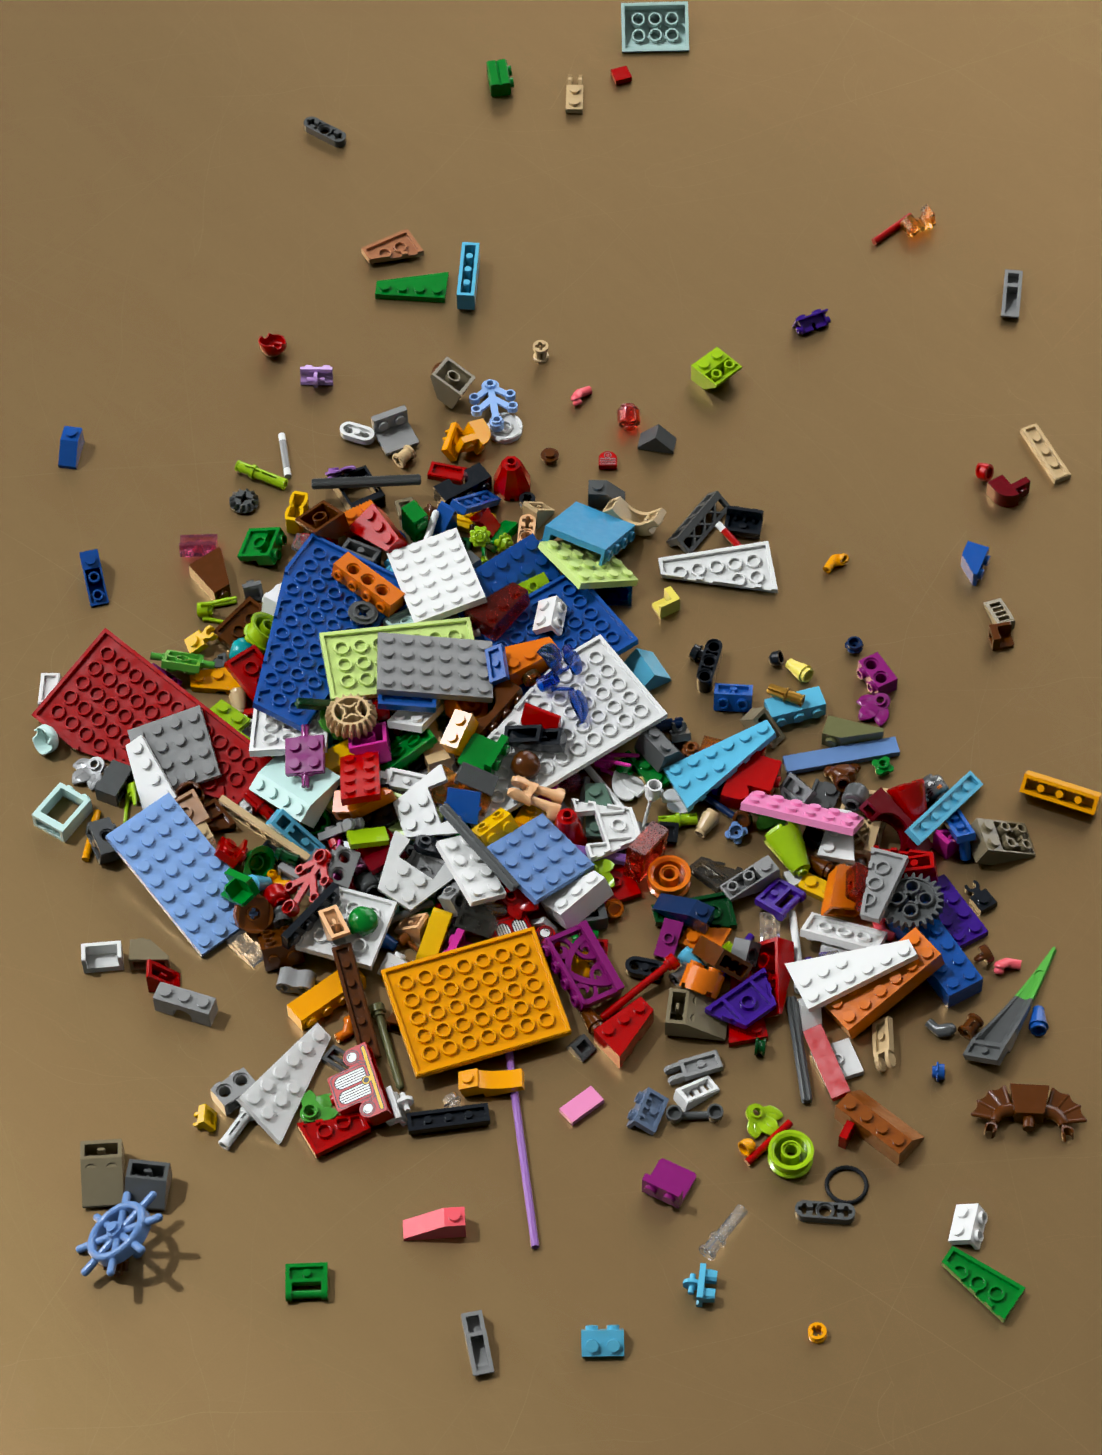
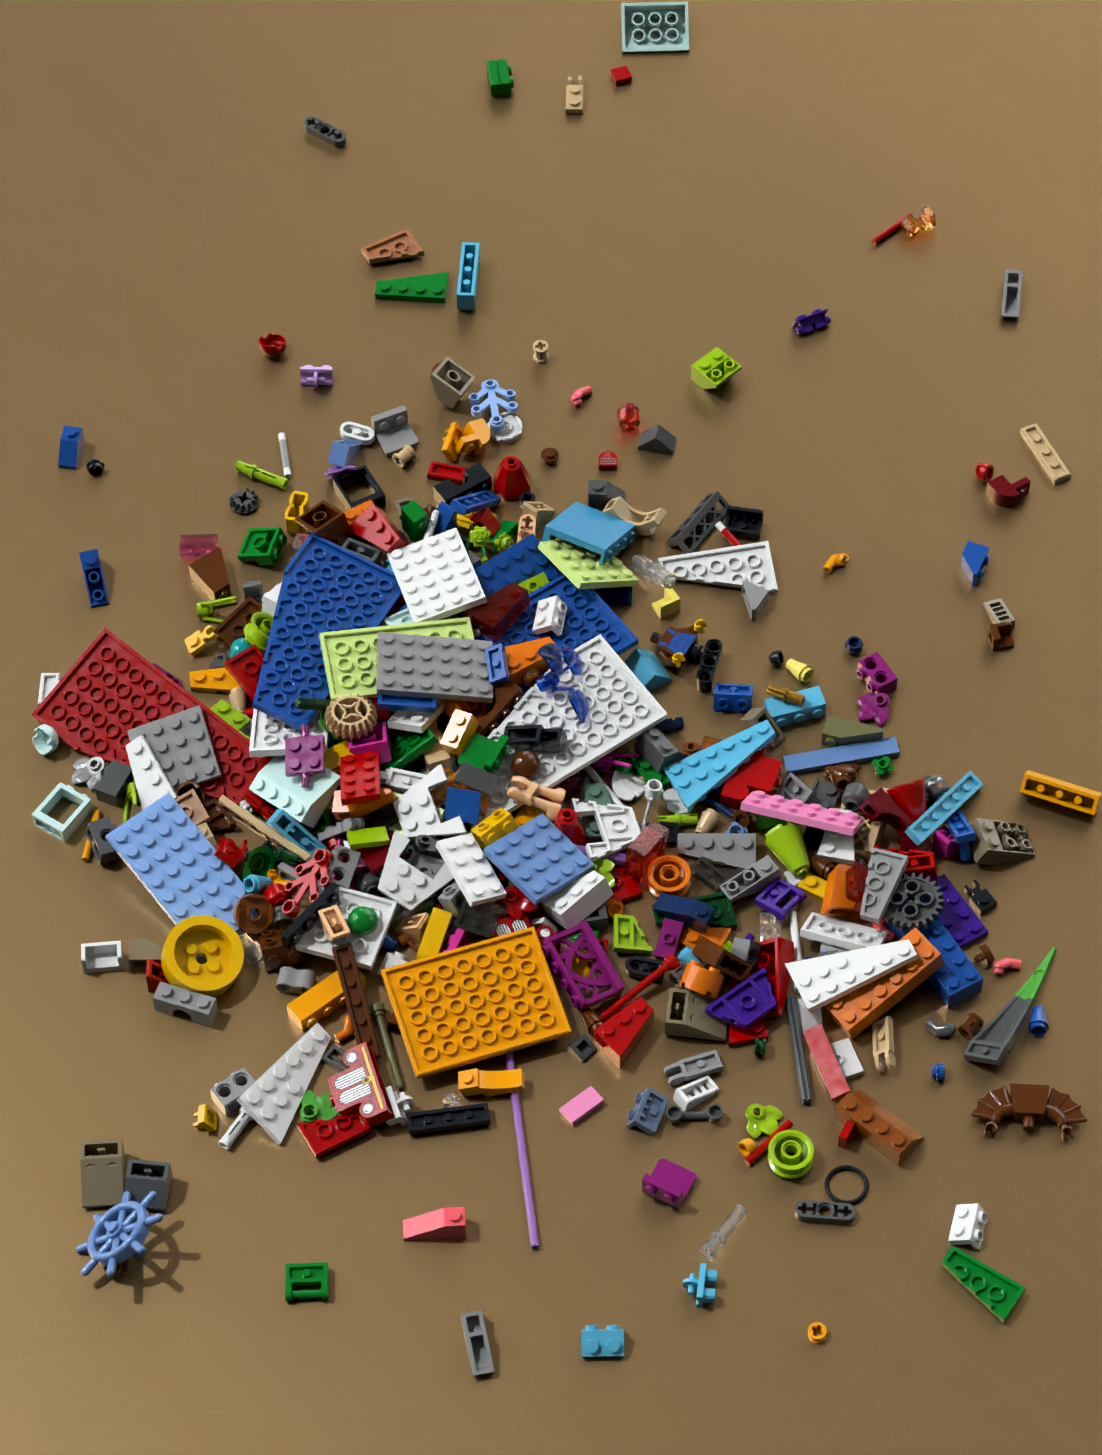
(95, 467): none -> black plate
(182, 661): bright green plate -> none
(208, 938): none -> yellow brick
(240, 888): green panel -> none
(343, 453): none -> medium blue slope
(364, 608): dark grey gear -> none
(366, 481): dark grey axle -> none
(367, 584): orange brick -> none
(478, 846): dark grey axle -> none
(534, 716): red slope -> none
(628, 936): none -> lime wing
(653, 571): none -> clear piece
(676, 644): none -> torso
(681, 734): dark grey tile -> none
(729, 848): none -> light grey wing
(755, 598): none -> light grey slope

